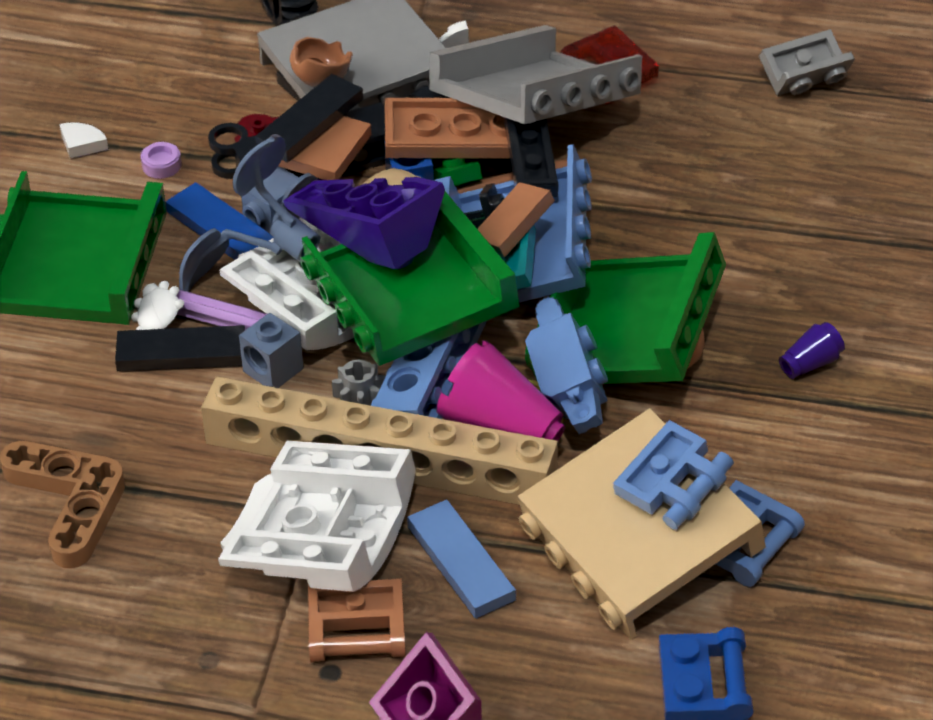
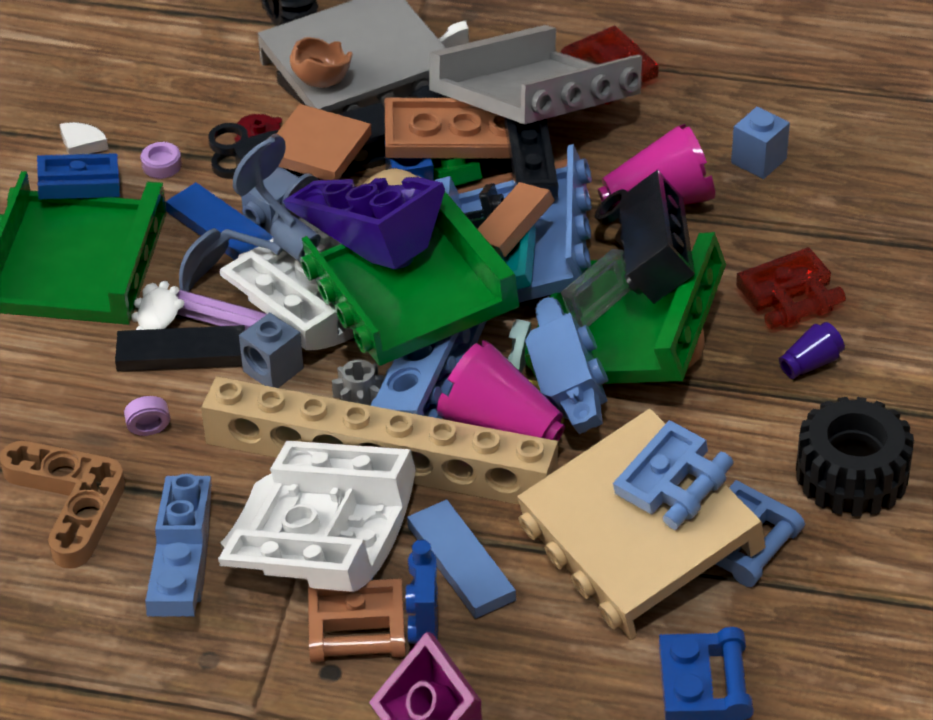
(78, 176): none -> blue plate
(147, 415): none -> lavender tile
(181, 546): none -> medium blue slope
(313, 114): black tile -> none
(422, 592): none -> blue plate
(518, 334): none -> light aqua tile
(597, 288): none -> clear tile
(652, 235): none -> black hinge
(678, 160): none -> dark pink cone
(760, 142): none -> medium blue brick
(785, 279): none -> clear red plate
(805, 62): light grey bracket -> none
(854, 456): none -> black tyre

